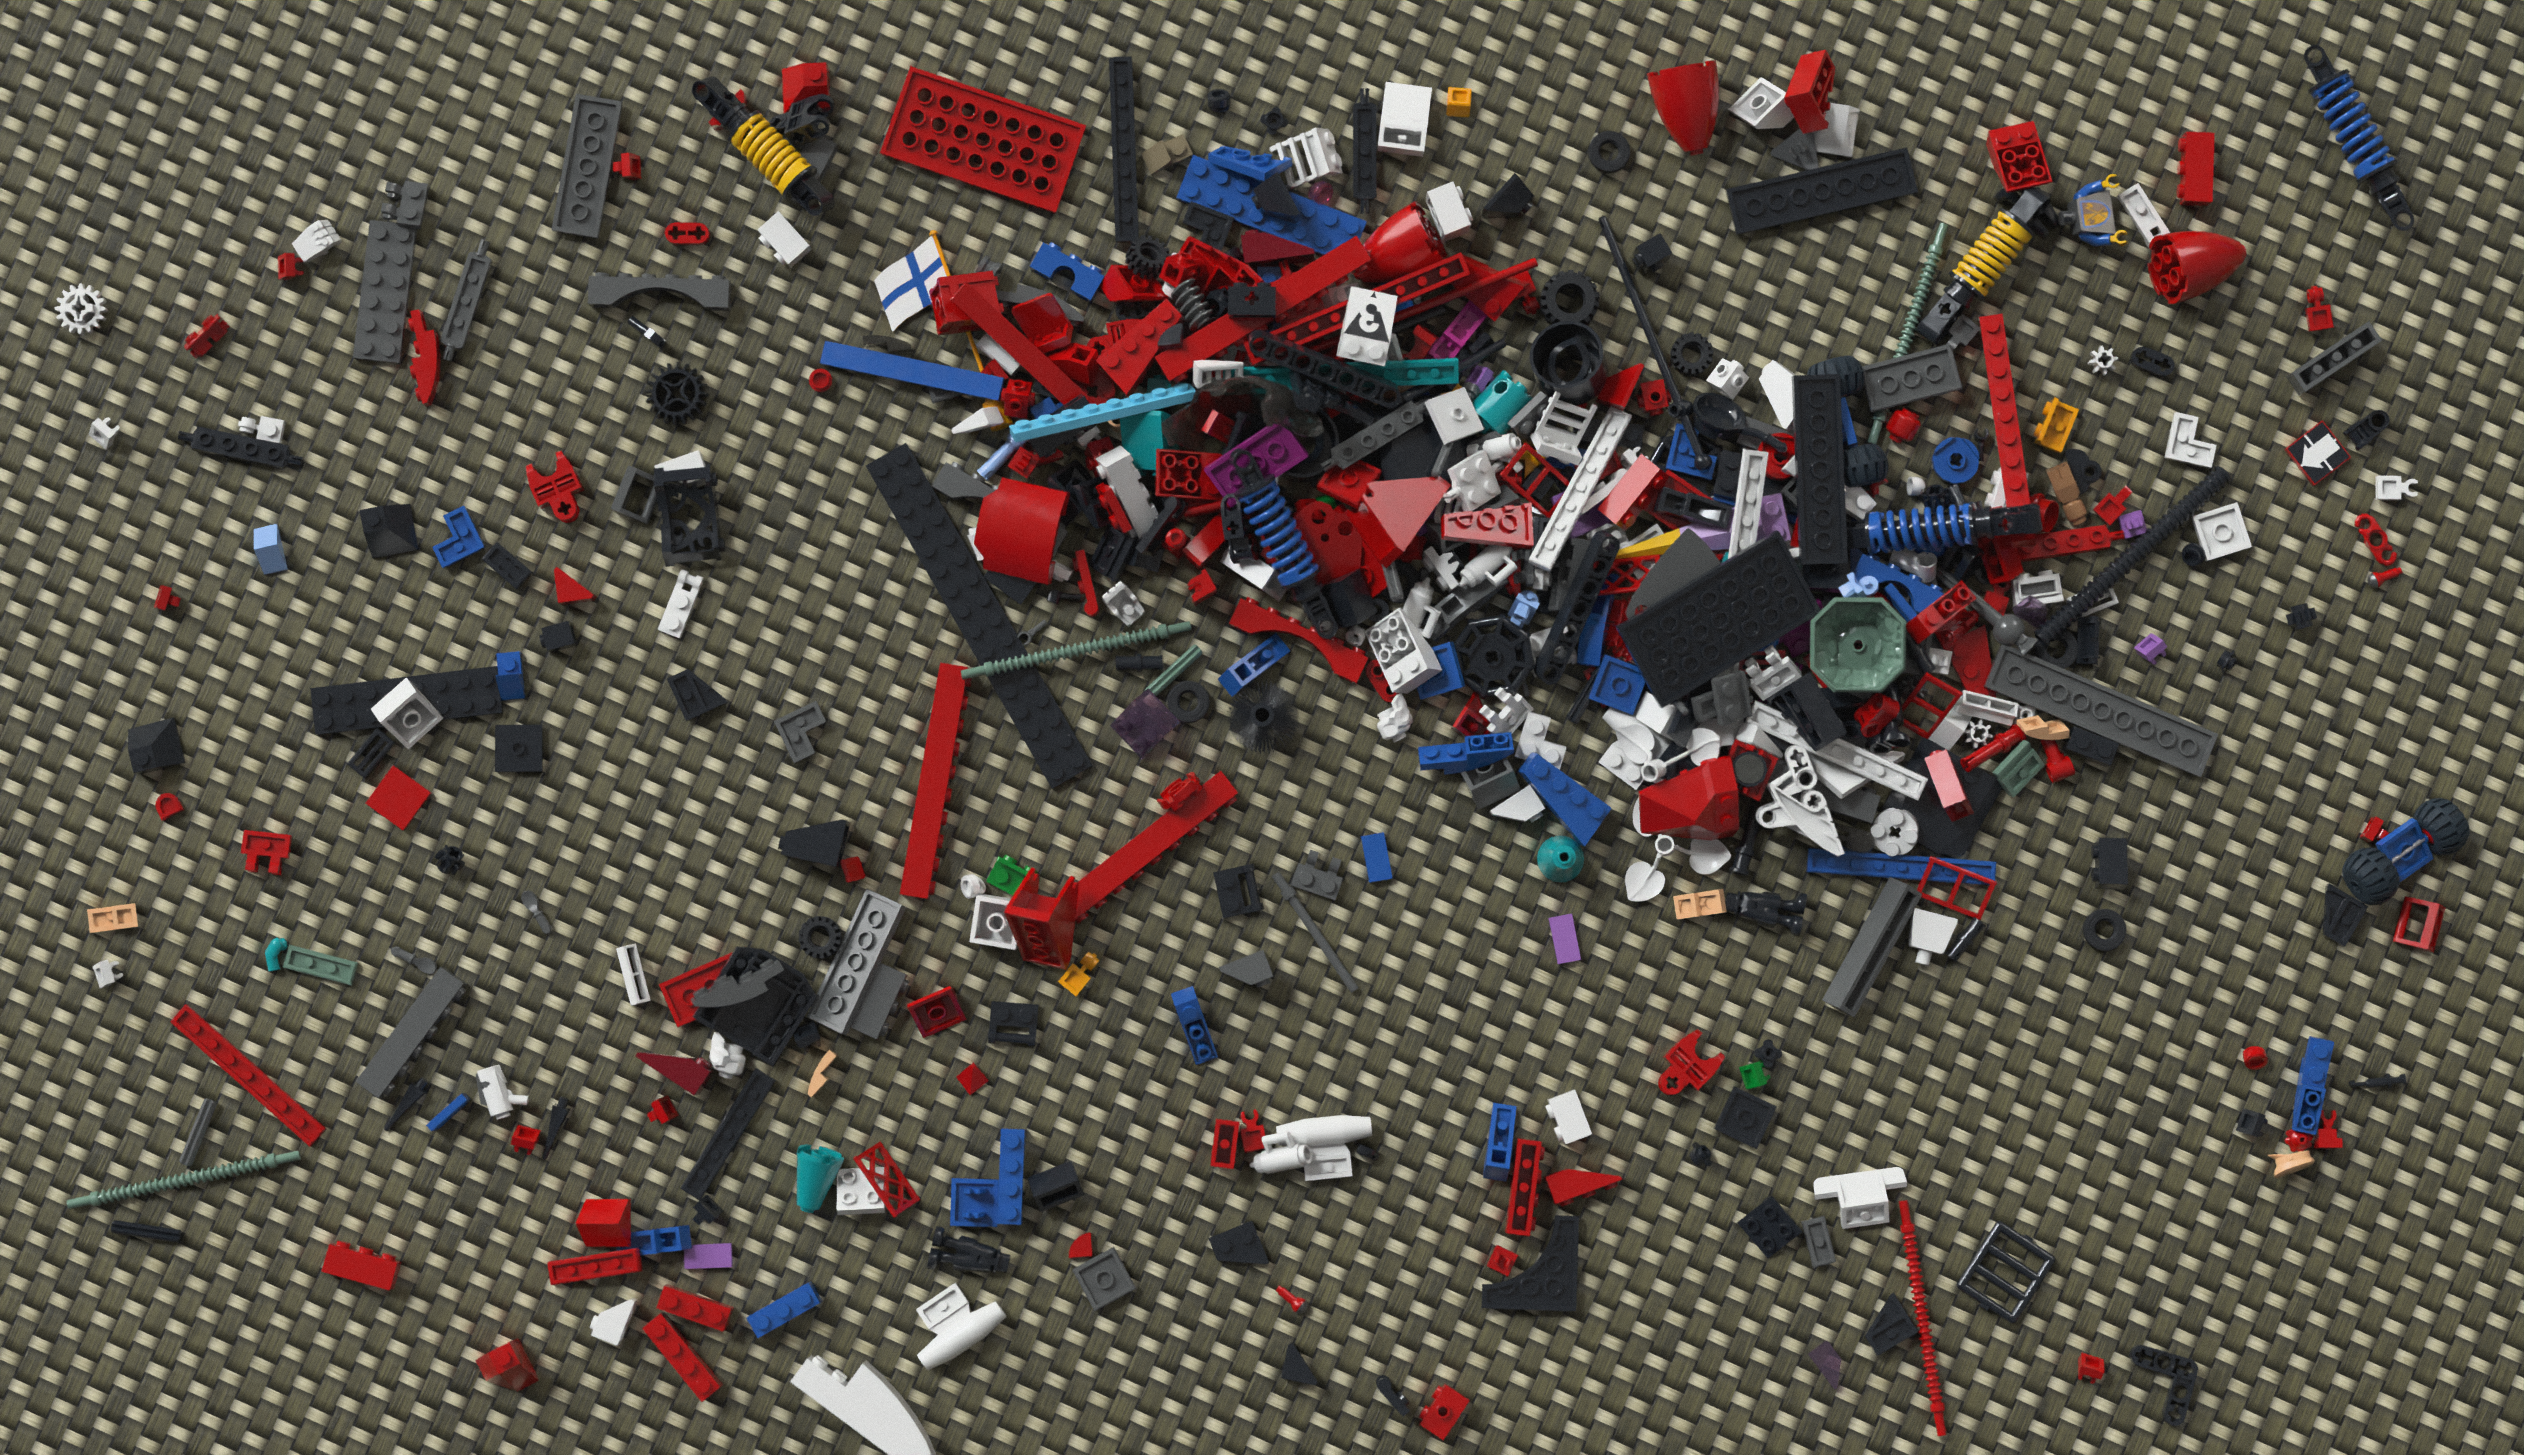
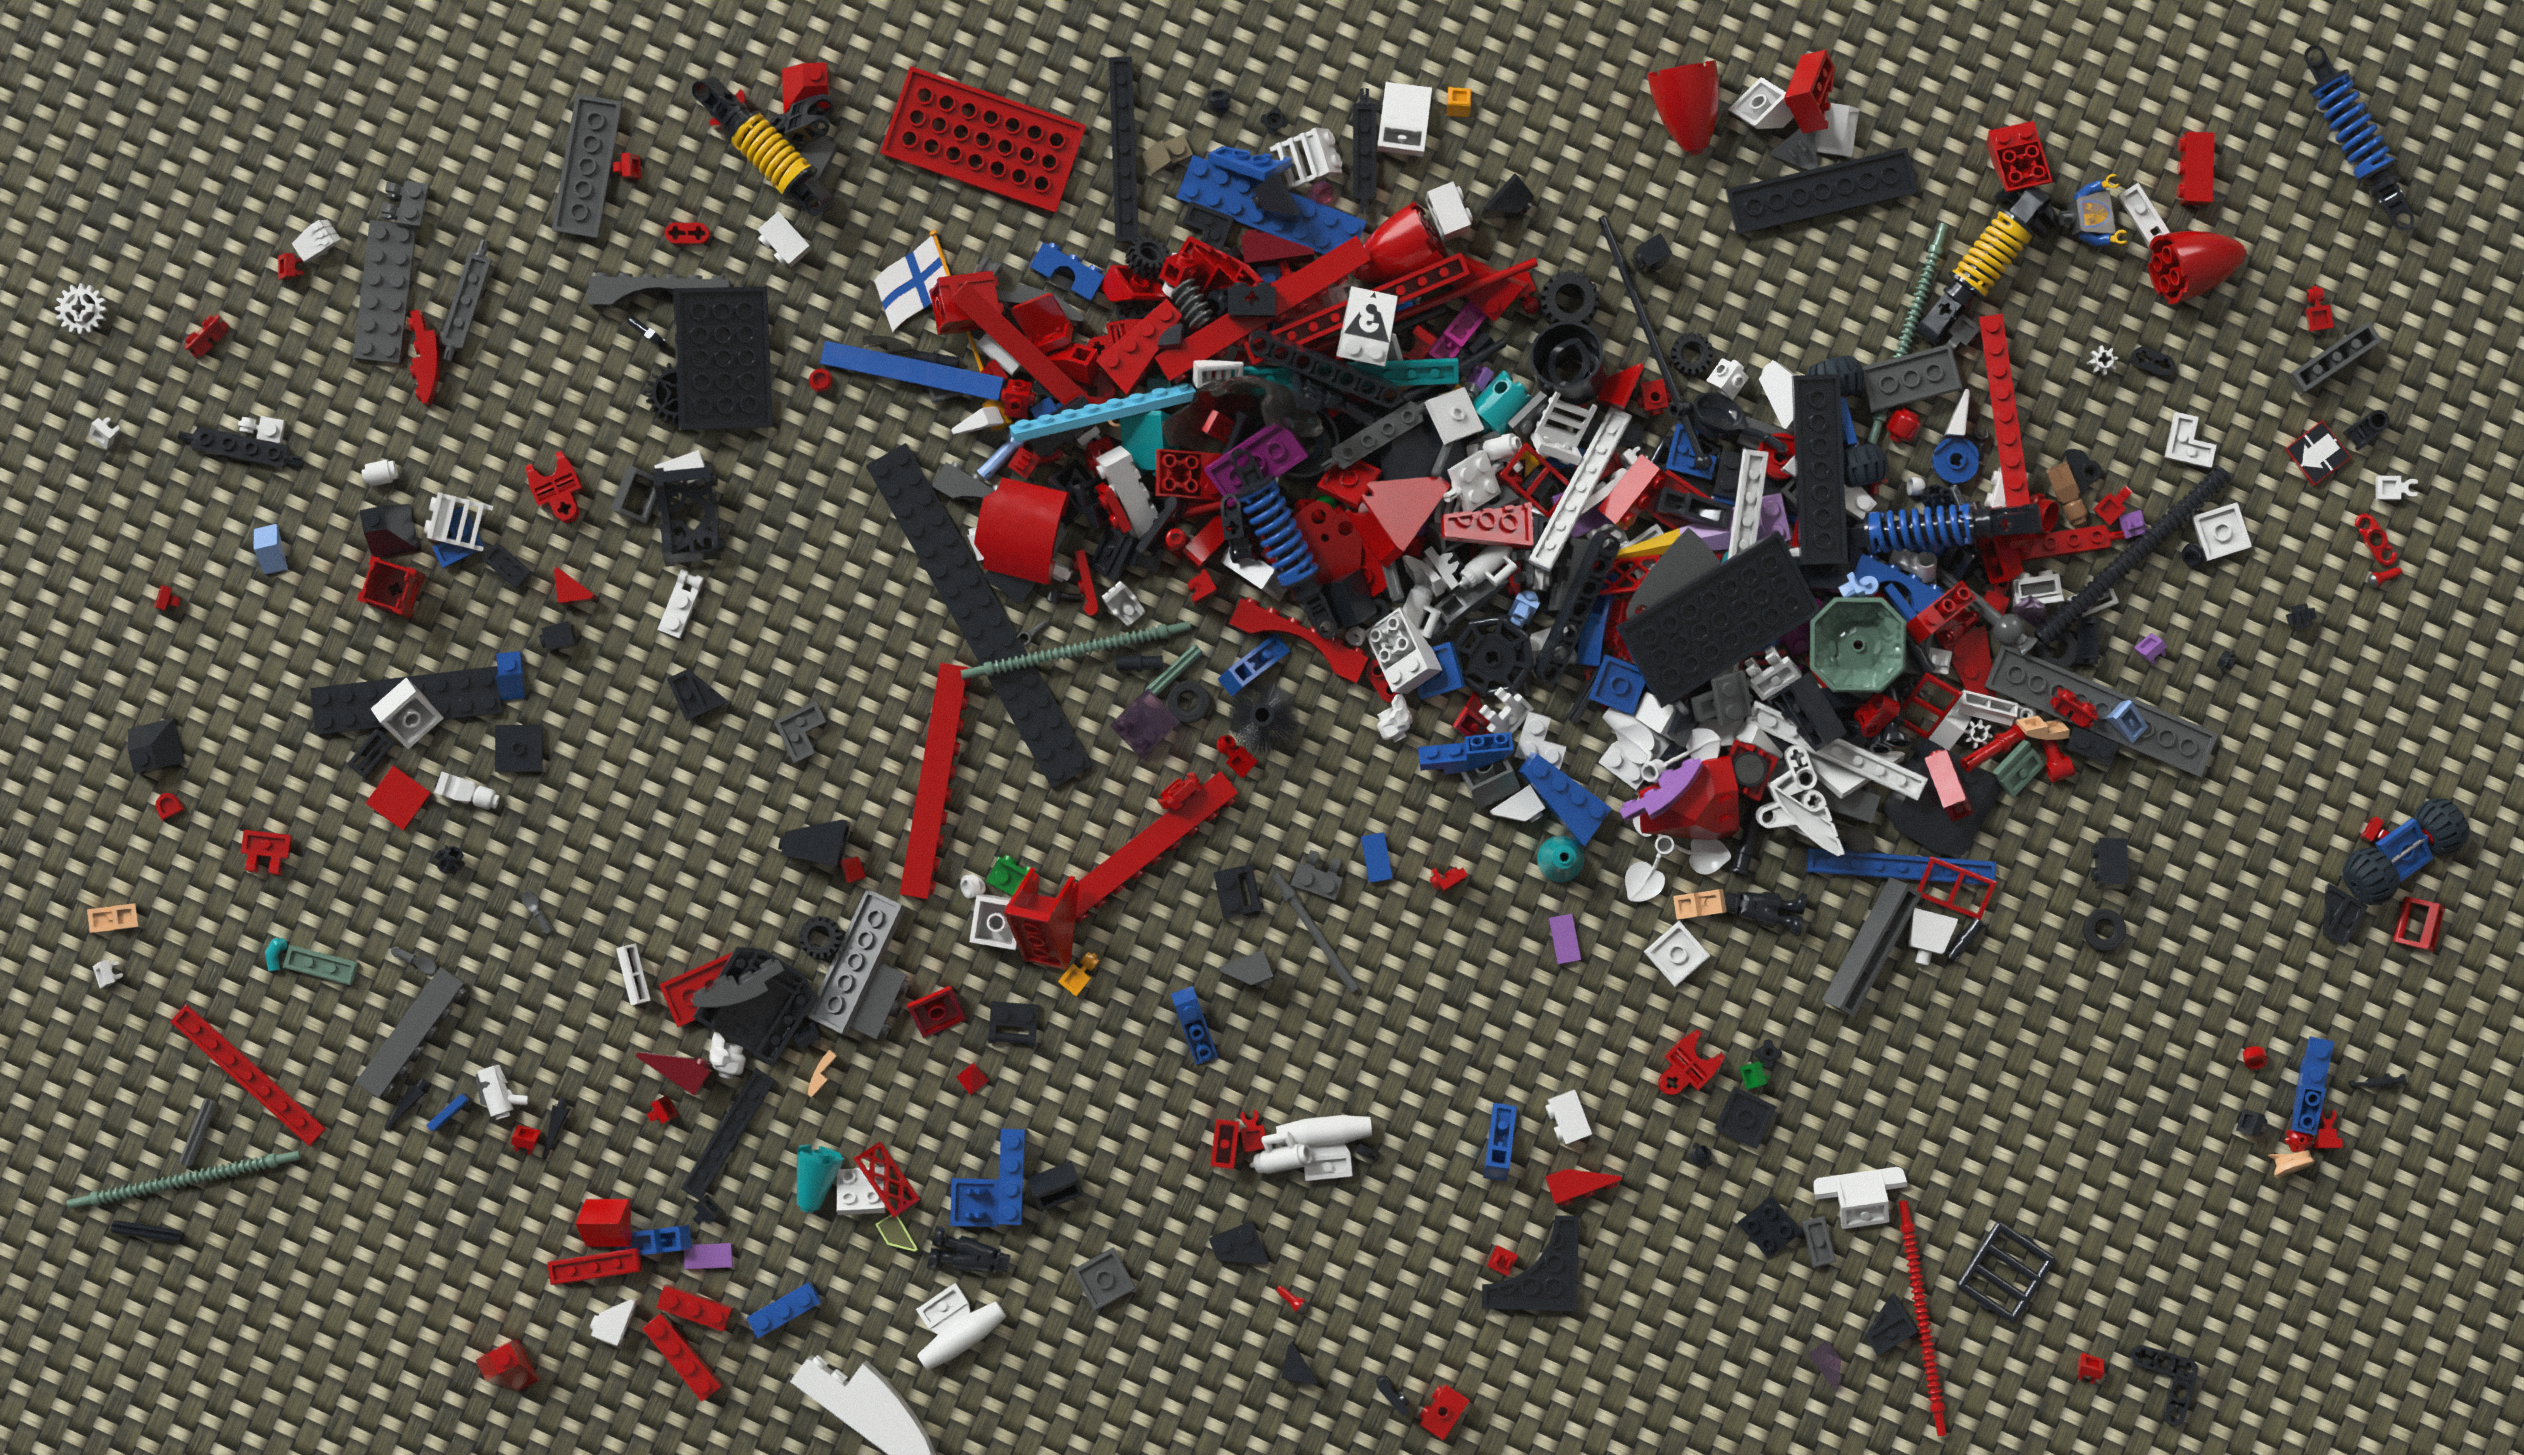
(361, 1265): red brick -> none
(377, 586): none -> red container
(380, 472): none -> white brick
(442, 513): none -> white plate
(466, 791): none -> white piece
(722, 357): none -> black plate
(896, 1233): none -> olive tile
(936, 358): none -> black pin
(1081, 1246): red tile -> none
(1240, 760): none -> red plate
(1419, 571): none -> white slope
(1452, 878): none -> red bracket
(1523, 1187): red brick -> none
(1613, 138): black tyre -> none
(1673, 787): none -> medium lavender slope
(1676, 953): none -> white plate
(1897, 818): white plate -> none
(1958, 422): none -> white slope
(2056, 425): light orange bracket -> none
(2082, 711): none -> red hinge
(2127, 721): none -> light blue slope

